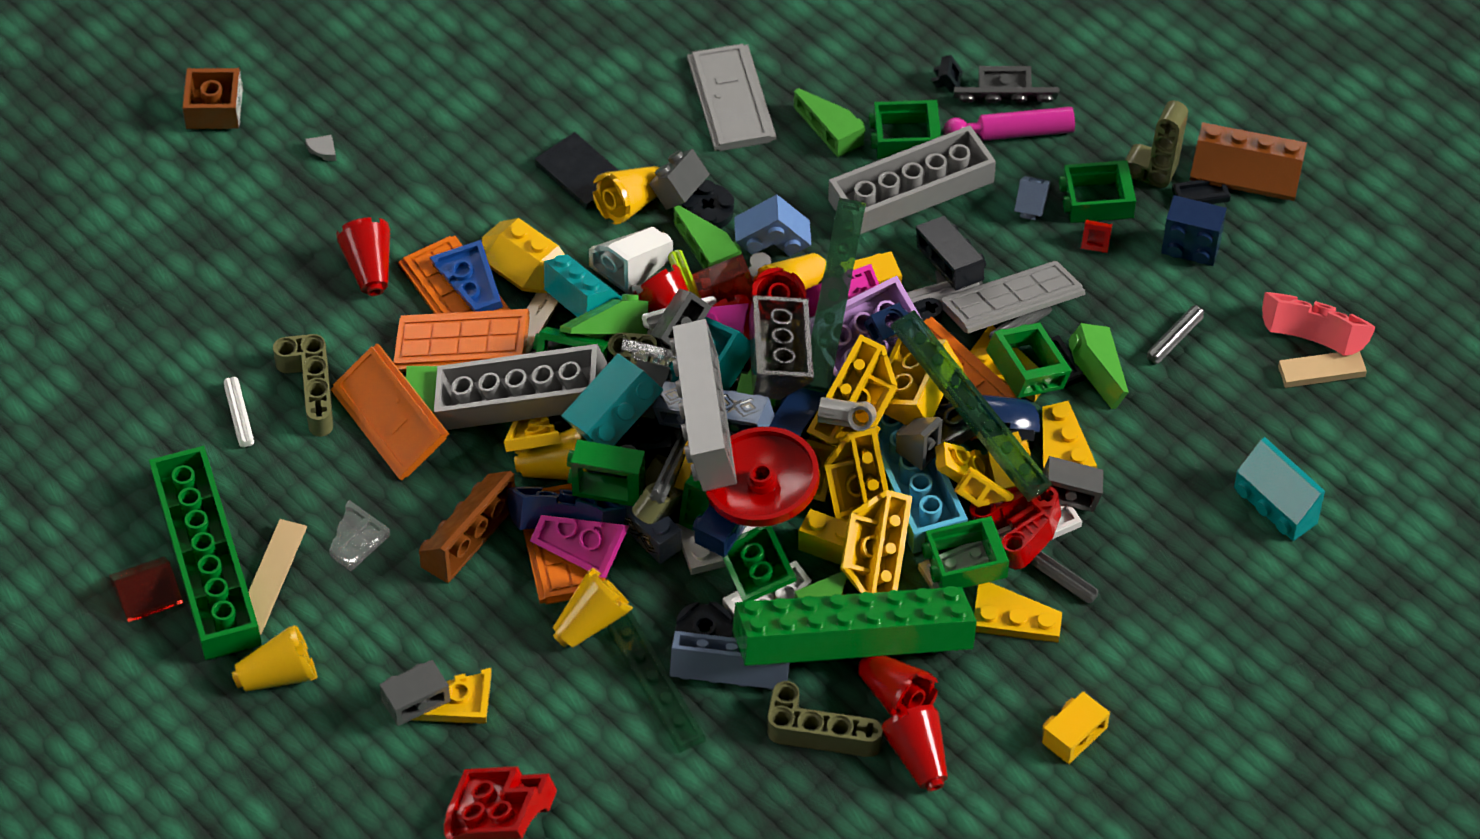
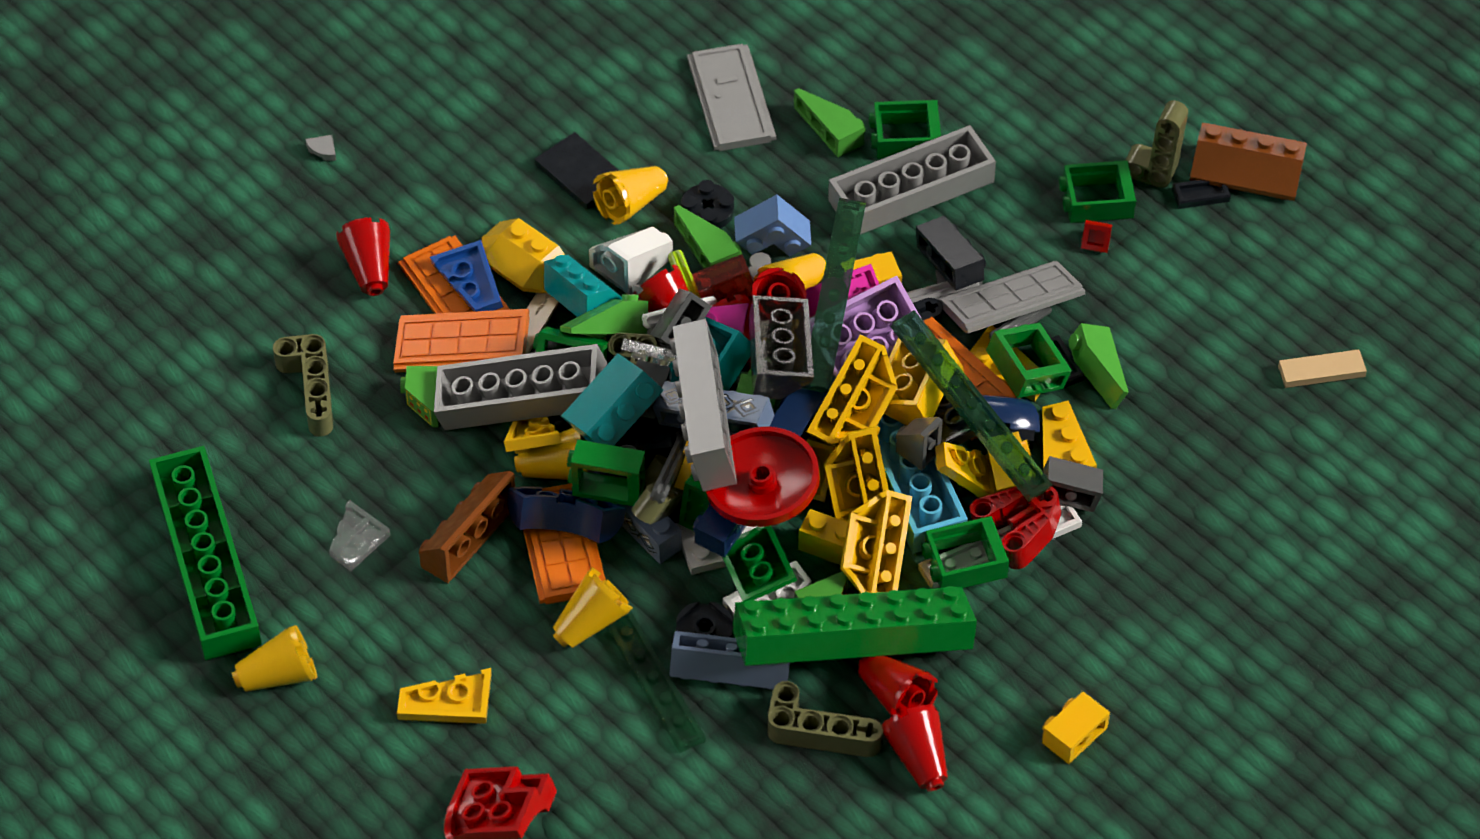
(146, 588): clear red slope -> none
(212, 98): dark orange brick -> none
(238, 412): white axle -> none
(274, 569): tan piece -> none
(389, 411): orange piece -> none
(414, 692): dark grey brick -> none
(580, 541): dark pink wing -> none
(678, 178): dark grey brick -> none
(843, 413): light grey piece -> none
(877, 327): dark blue brick -> none
(947, 74): black tile -> none
(980, 489): yellow tile -> none
(1005, 83): dark grey bracket -> none
(1013, 615): yellow wing -> none
(1018, 124): dark pink piece -> none
(1032, 197): sand blue slope -> none
(1065, 577): dark grey axle -> none
(1175, 334): dark grey axle -> none
(1193, 230): dark blue brick -> none
(1279, 490): teal slope -> none
(1316, 323): coral brick -> none

